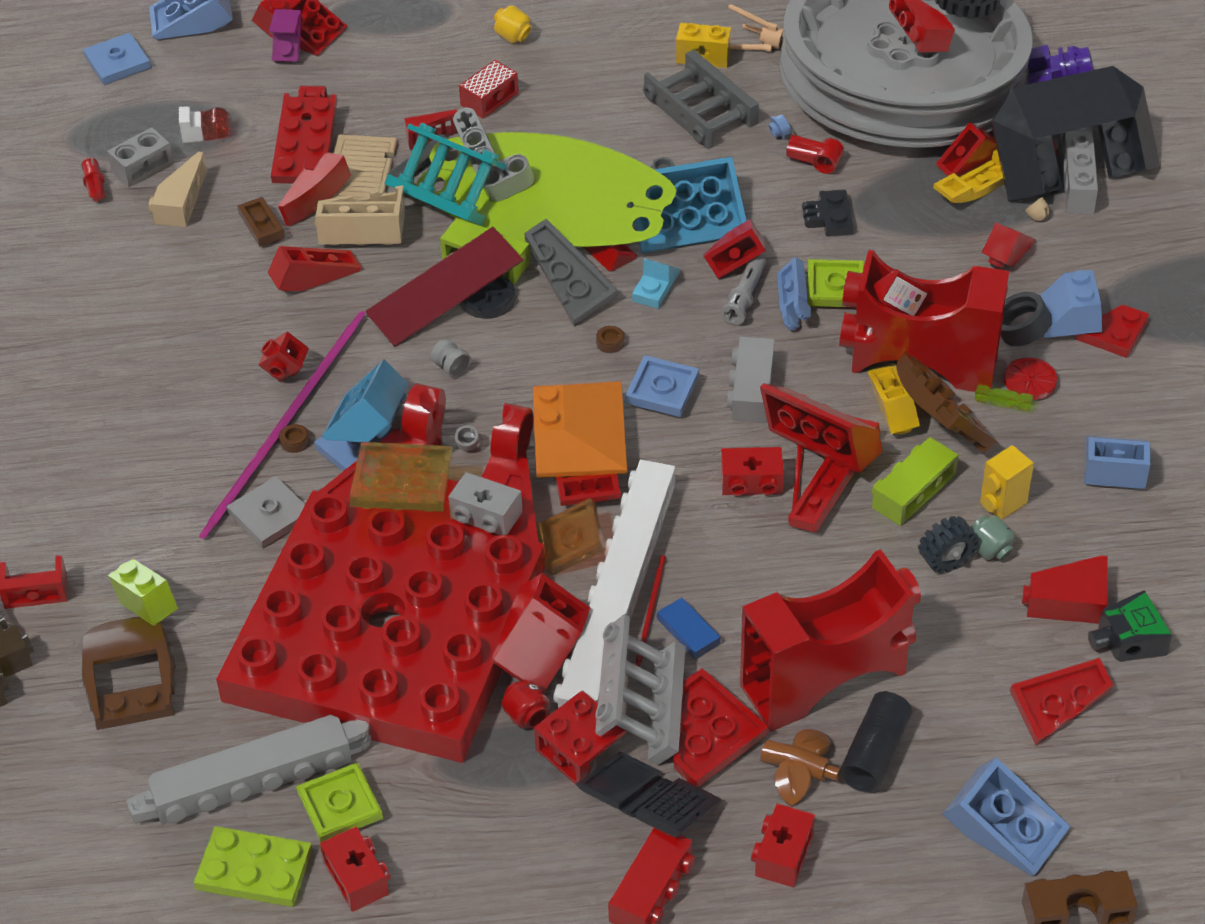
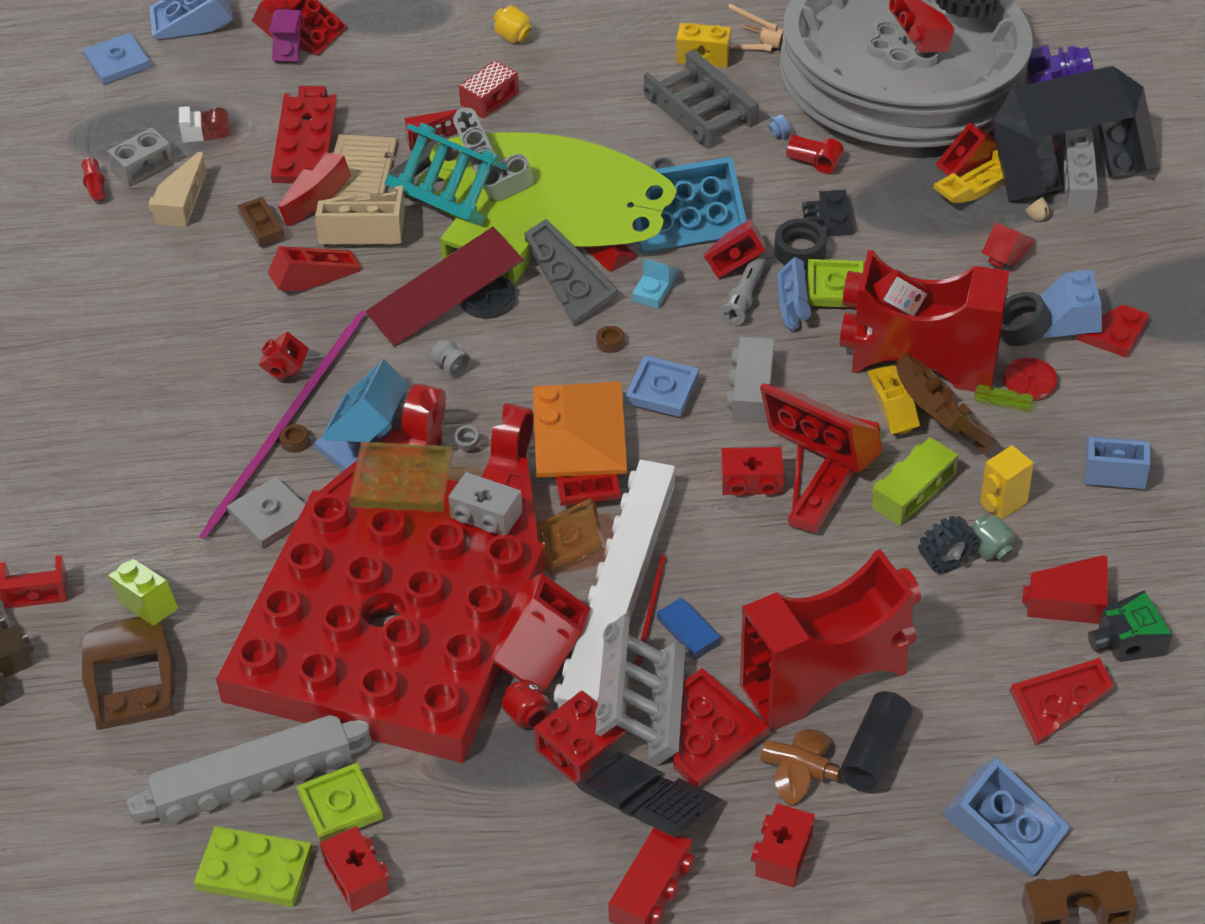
(800, 229): none -> black tyre

